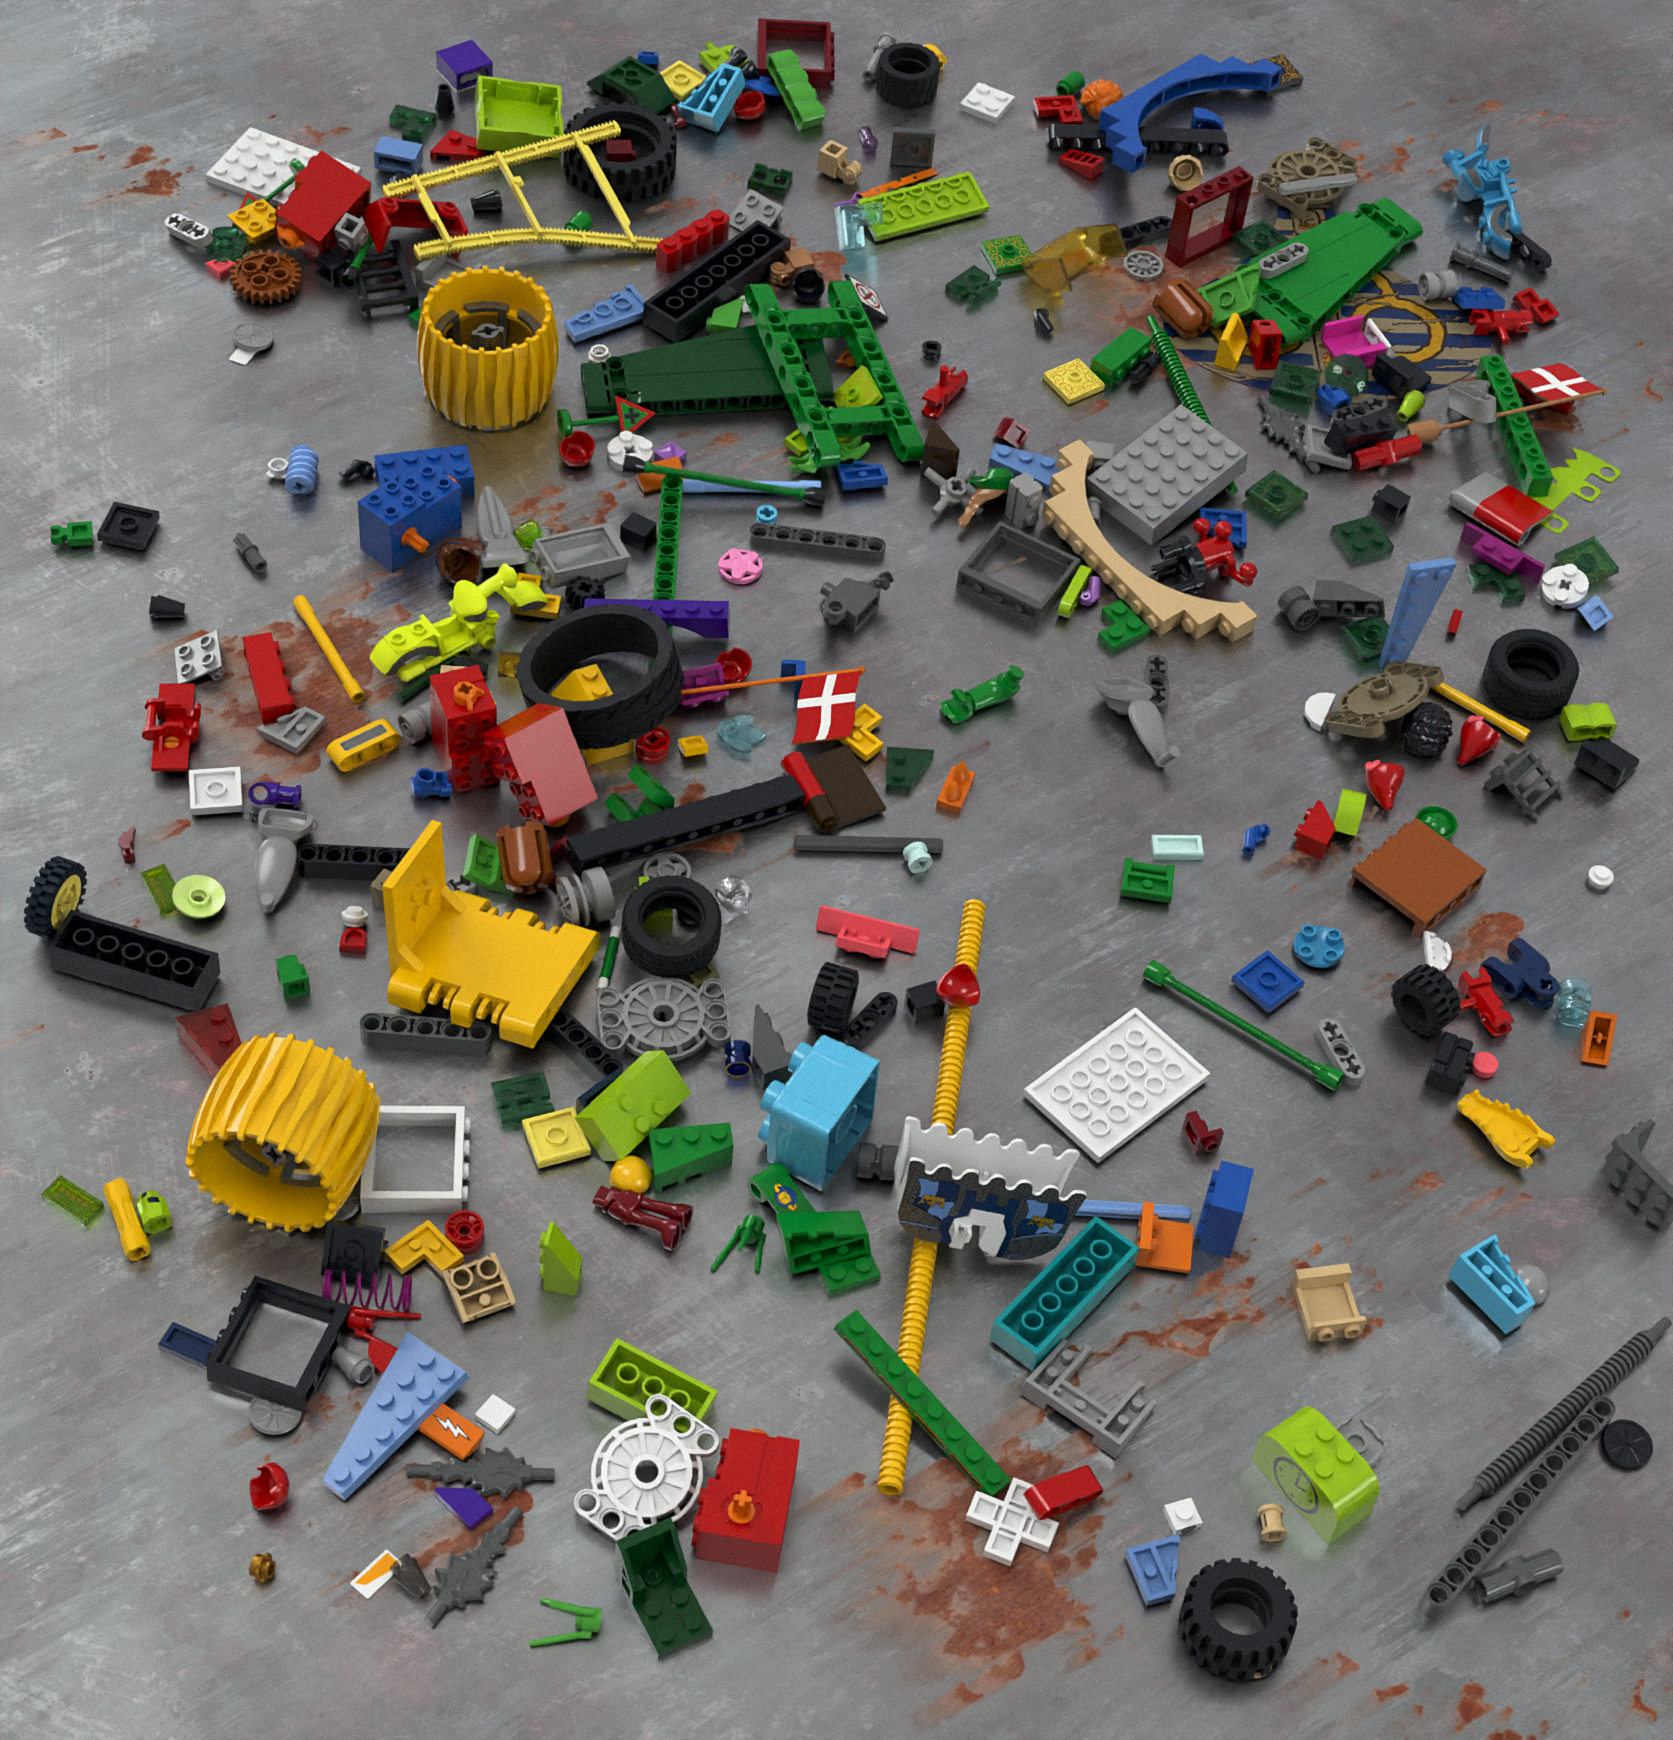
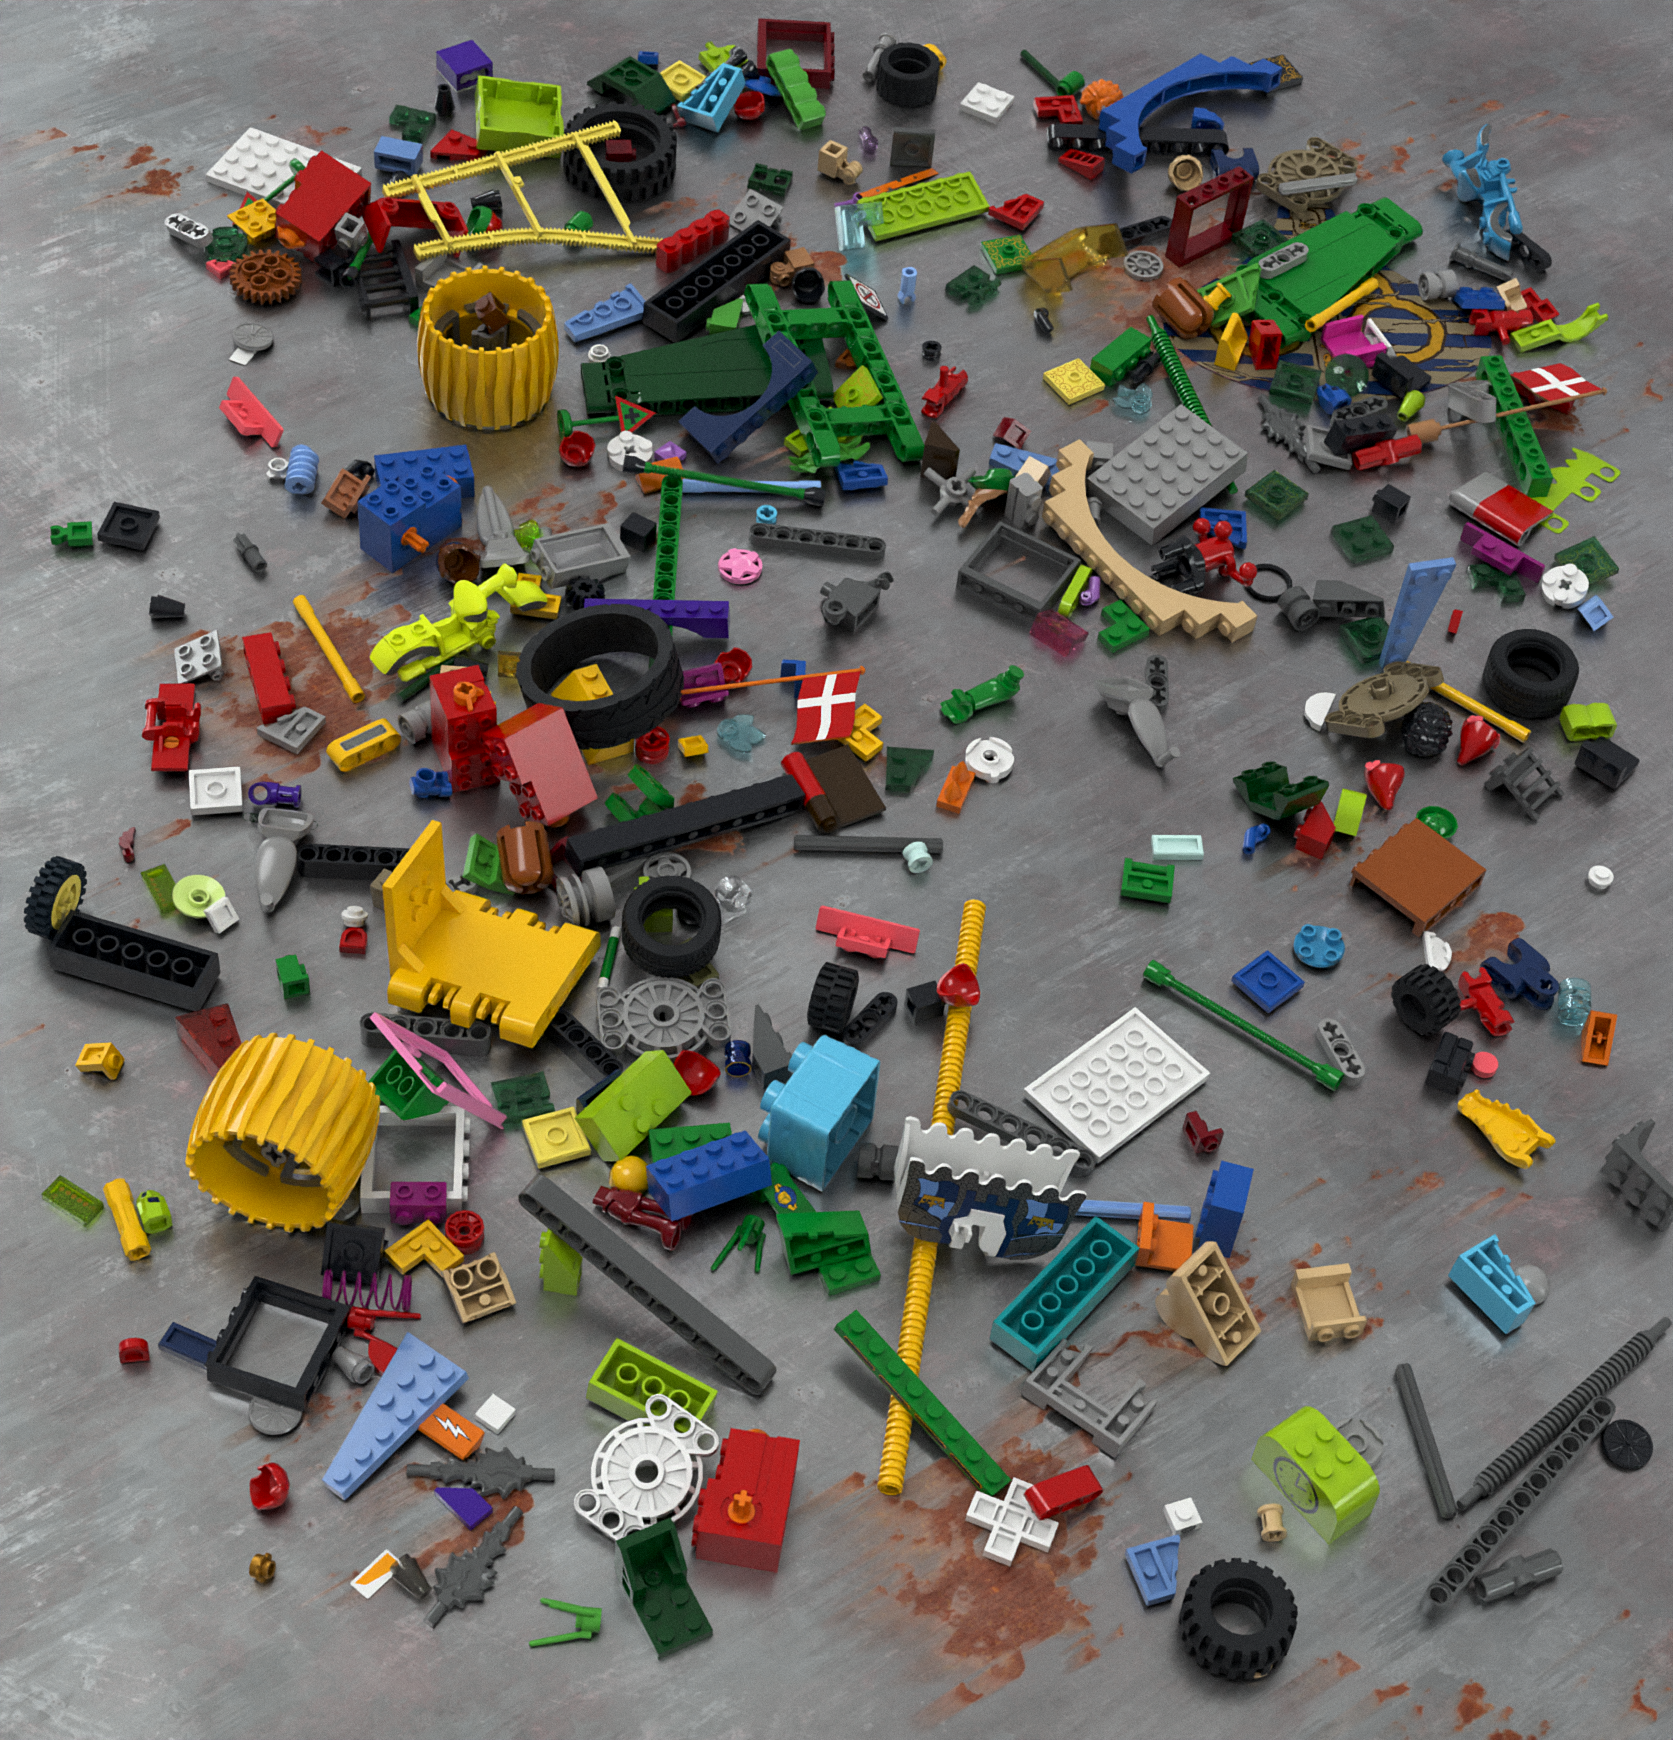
(101, 1058): none -> yellow bracket
(134, 1350): none -> red tile
(221, 915): none -> white tile
(249, 414): none -> coral bracket
(345, 492): none -> nougat bracket
(404, 1090): none -> green slope
(418, 1202): none -> magenta bracket
(475, 1104): none -> bright pink door
(483, 219): none -> green piece
(490, 312): none -> reddish brown window
(647, 1284): none -> dark grey beam
(696, 1071): none -> red helmet
(708, 1175): none -> blue brick
(722, 434): none -> dark blue arch
(907, 284): none -> light blue bar
(989, 770): none -> white plate
(1018, 211): none -> red wing
(1022, 1127): none -> dark grey beam
(1036, 469): none -> tan panel
(1039, 68): none -> dark green bar
(1057, 632): none -> clear pink bracket
(1136, 400): none -> clear light blue plate
(1208, 1306): none -> tan brick
(1217, 296): none -> yellow bush
(1221, 163): none -> dark blue piece
(1271, 794): none -> dark green slope
(1274, 567): none -> black tyre
(1363, 290): none -> yellow piece
(1426, 1441): none -> dark grey axle
(1511, 294): none -> tan panel
(1548, 331): none -> lime piece

